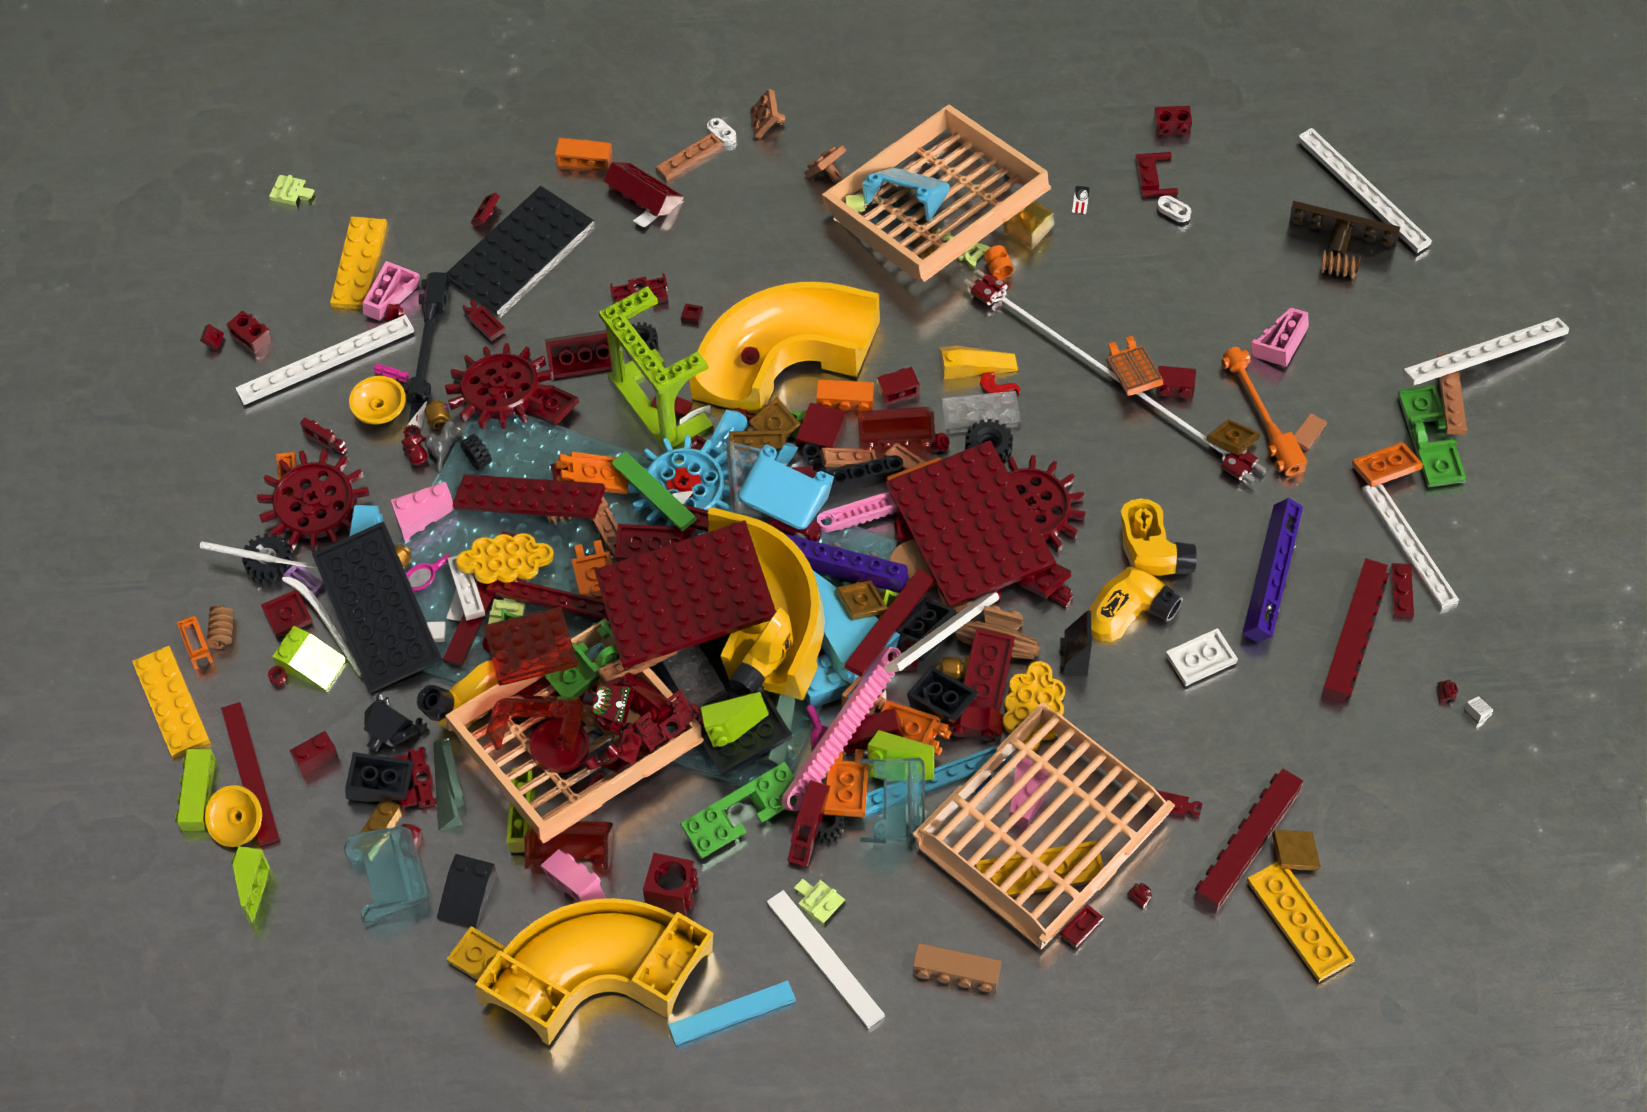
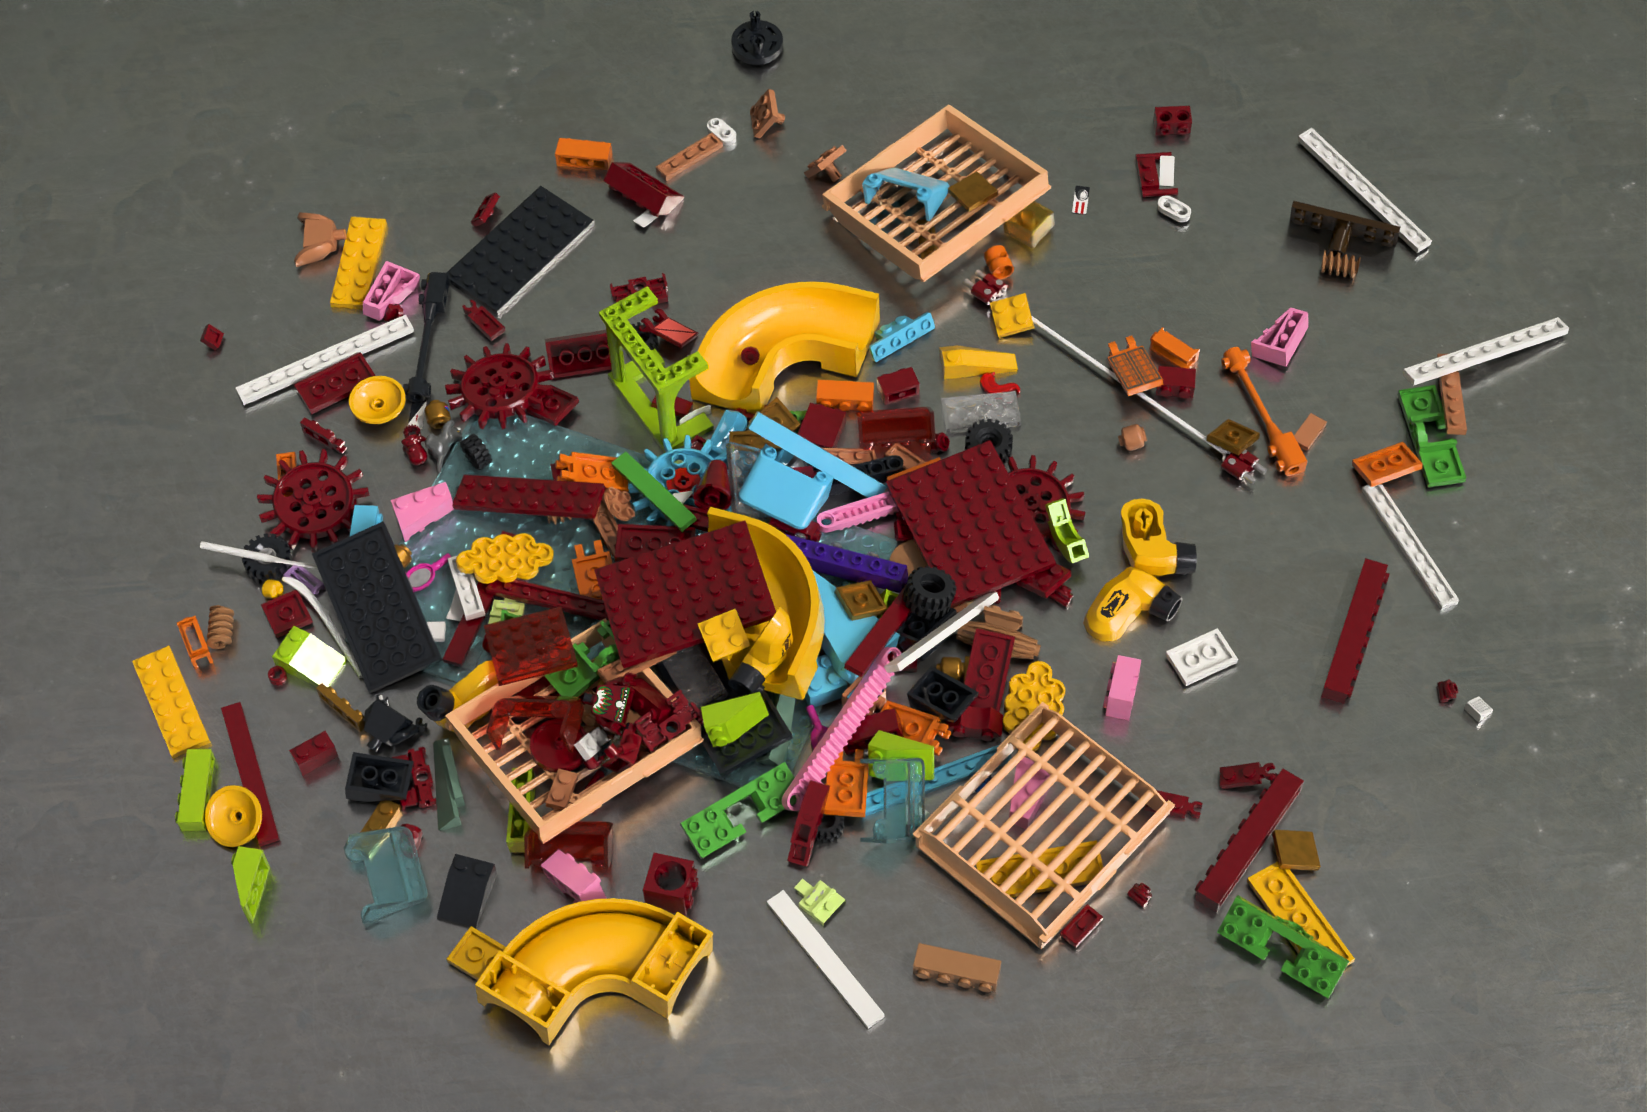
(249, 331): dark red brick -> none
(272, 589): none -> yellow piece
(288, 189): yellowish green piece -> none
(319, 238): none -> nougat torso
(333, 383): none -> dark red plate
(341, 706): none -> pearl gold plate
(391, 372): dark pink axle -> none
(561, 789): none -> nougat plate
(591, 743): none -> white plate
(619, 503): none -> nougat dish
(668, 329): none -> flag
(691, 314): dark red tile -> none
(713, 487): none -> dark red cone
(724, 635): none -> yellow plate
(731, 1013): medium azure tile -> none
(756, 40): none -> black piece
(815, 455): none -> medium azure tile
(856, 202): yellowish green tile -> none
(899, 333): none -> medium azure bracket
(929, 592): none -> black tyre
(970, 260): yellowish green piece -> none
(973, 191): none -> pearl gold tile
(1012, 315): none -> yellow plate
(1063, 532): none -> lime arch
(1077, 646): black slope -> none
(1122, 687): none -> bright pink wedge
(1132, 437): none -> nougat head
(1166, 171): none -> white sticker
(1173, 349): none -> orange window
(1245, 775): none -> dark red plate
(1252, 929): none -> bright green plate
(1272, 570): dark purple piece -> none
(1402, 590): dark red plate -> none

